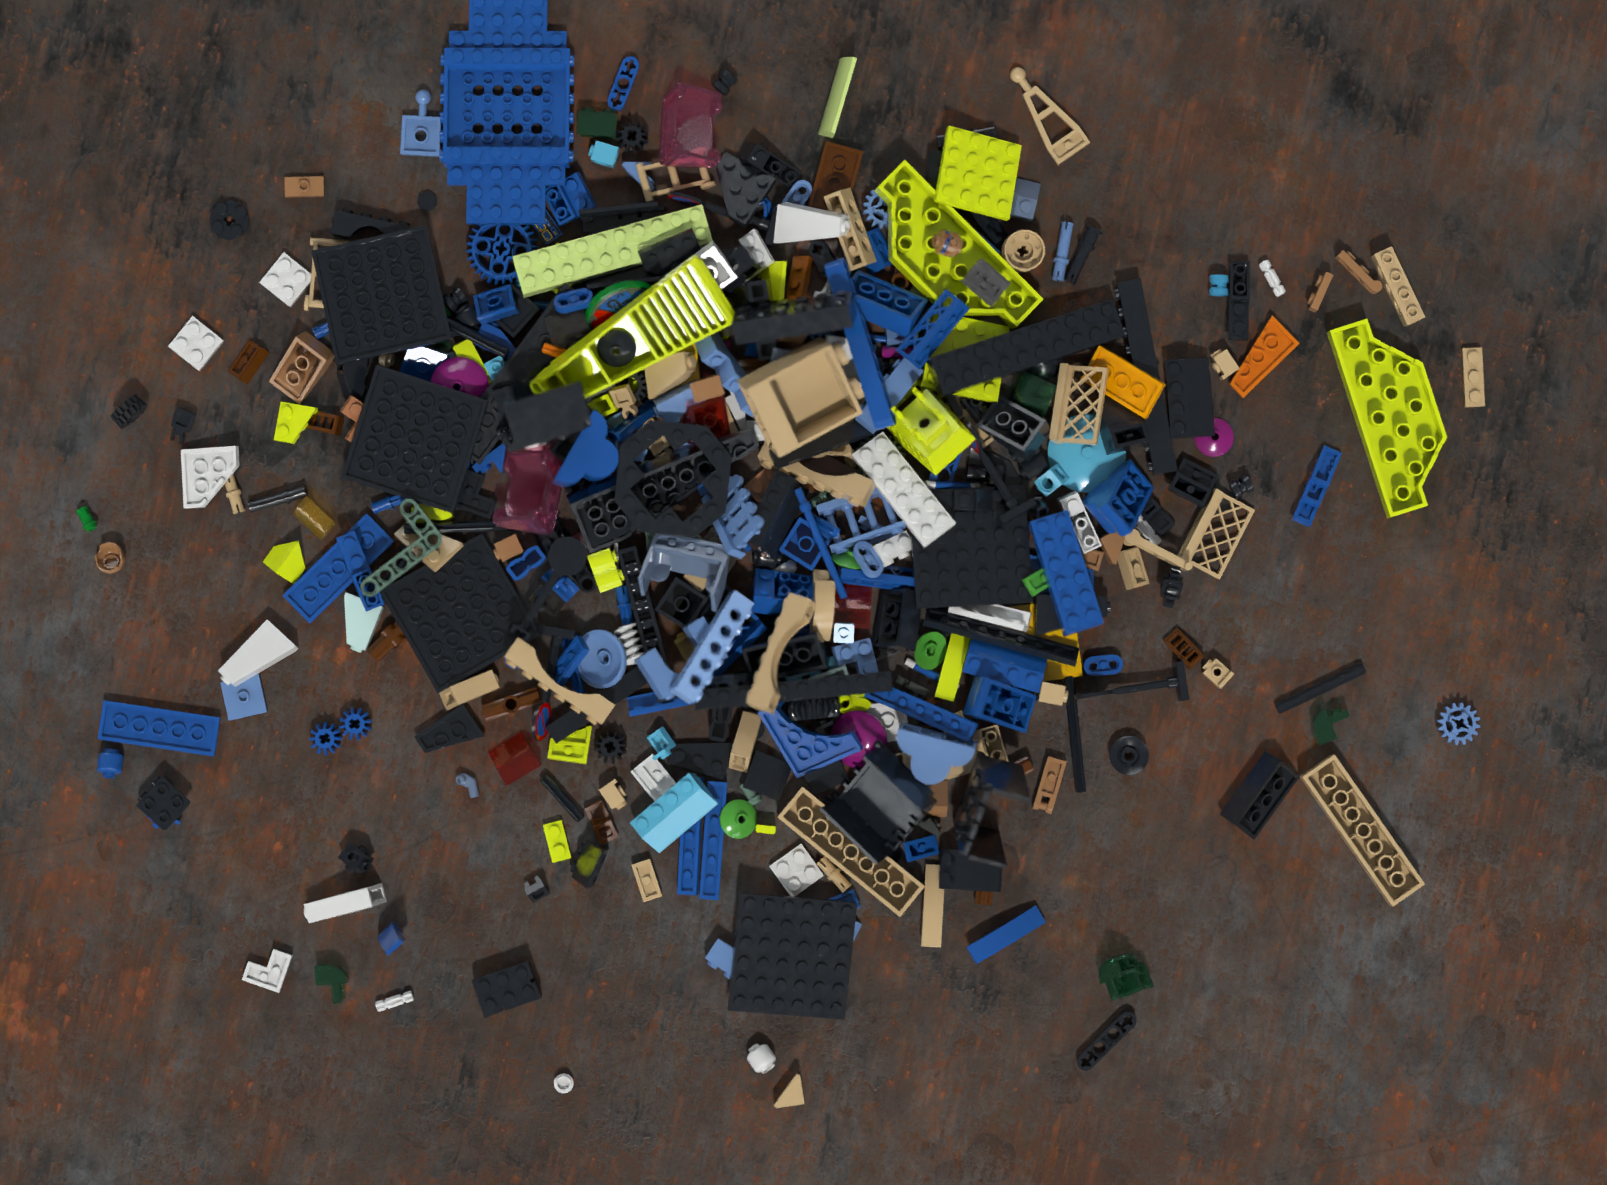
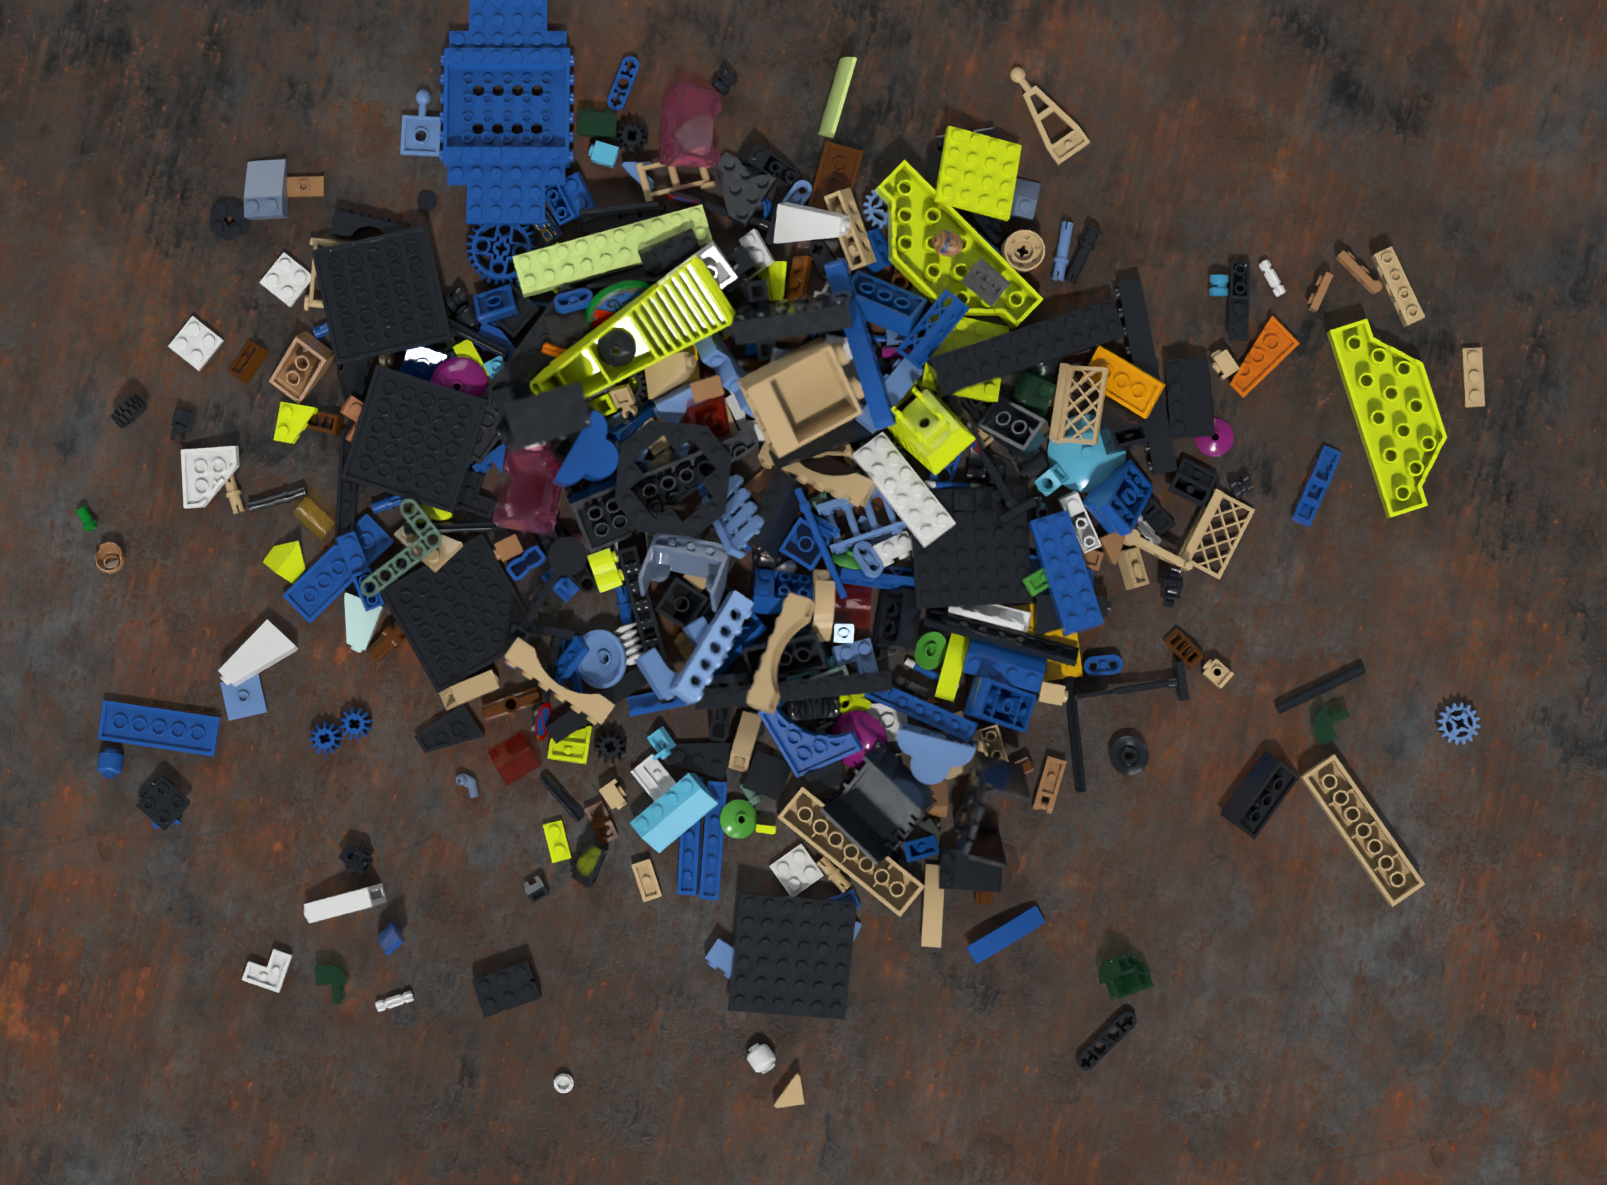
(266, 190): none -> sand blue slope
(346, 493): none -> black tile

